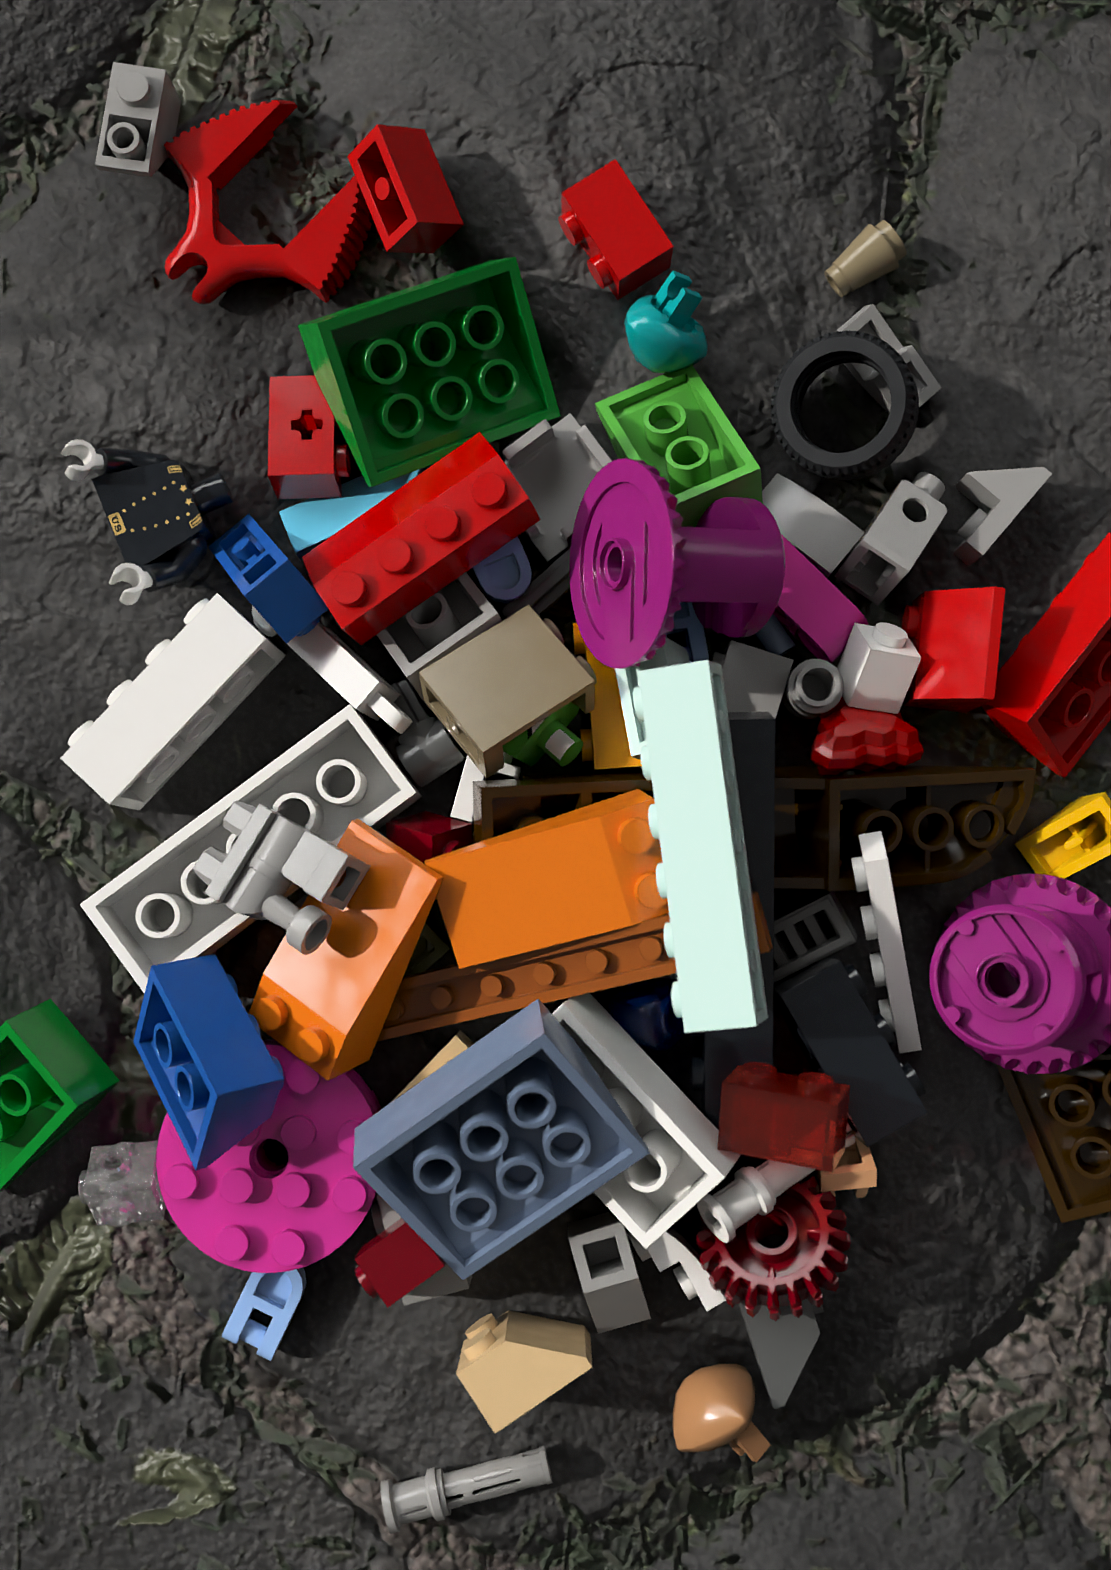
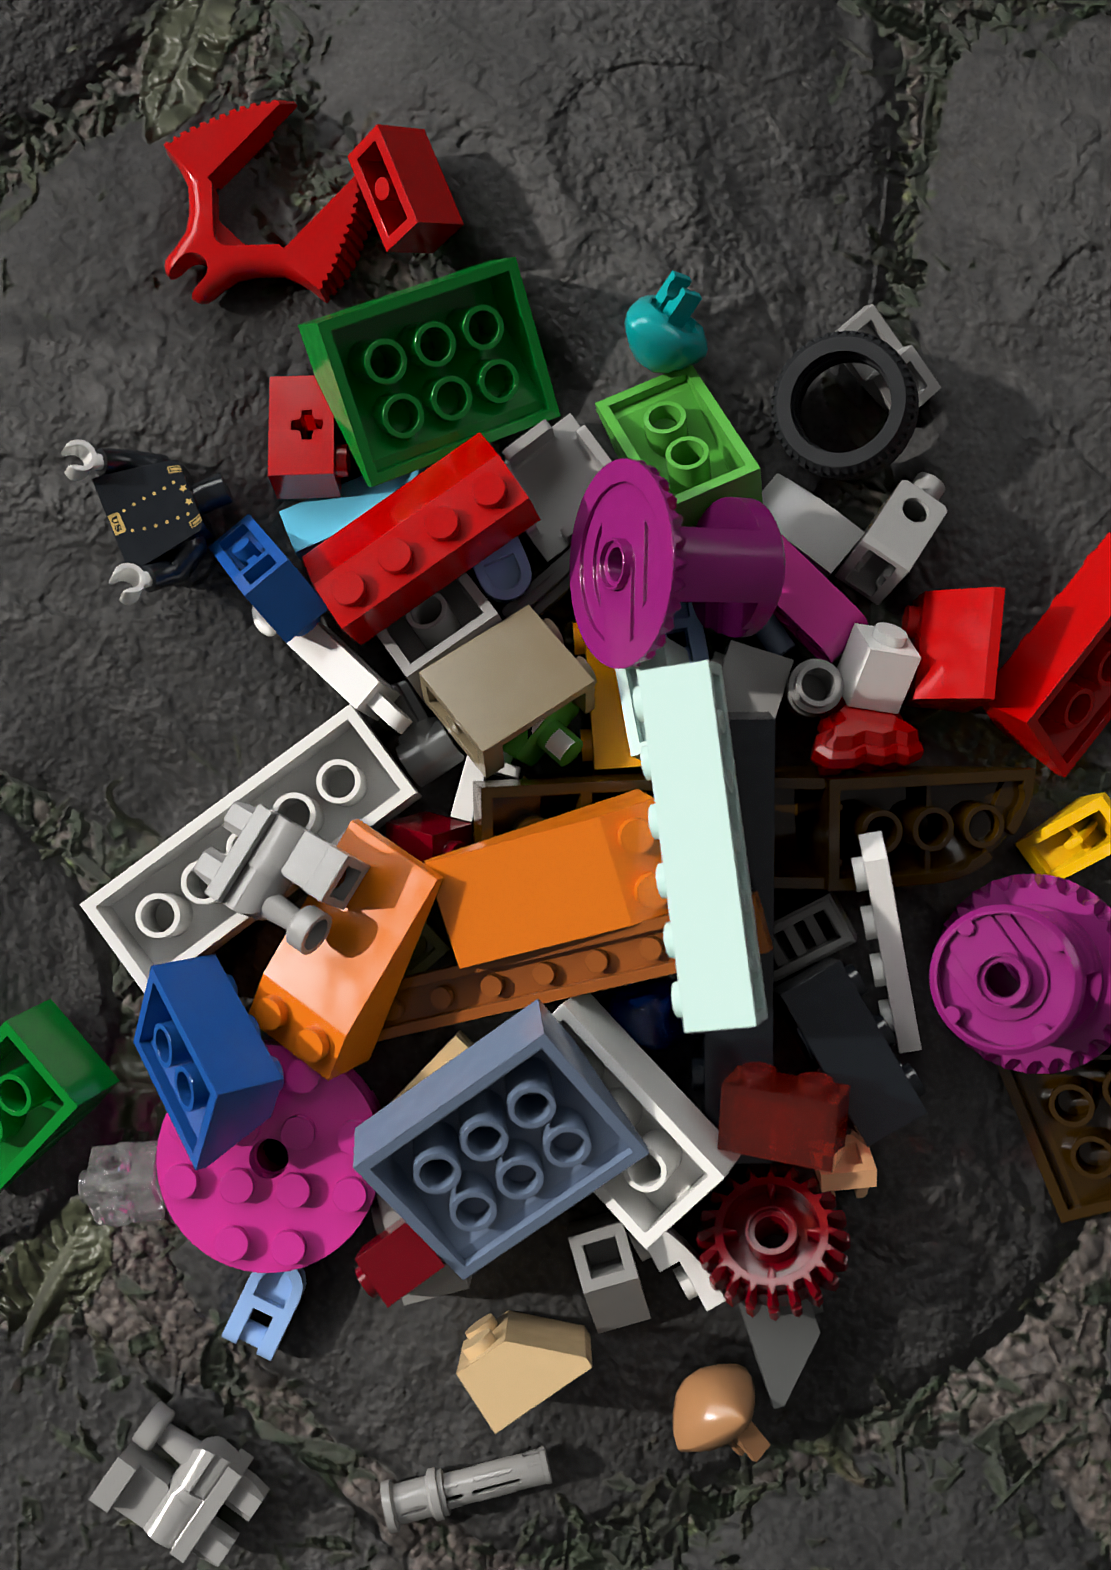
(137, 120): light grey slope -> none
(171, 704): white brick -> none
(181, 1503): none -> light grey hips
(615, 230): red brick -> none
(751, 1194): white pin -> none
(866, 258): dark tan cone -> none
(999, 499): light grey slope -> none

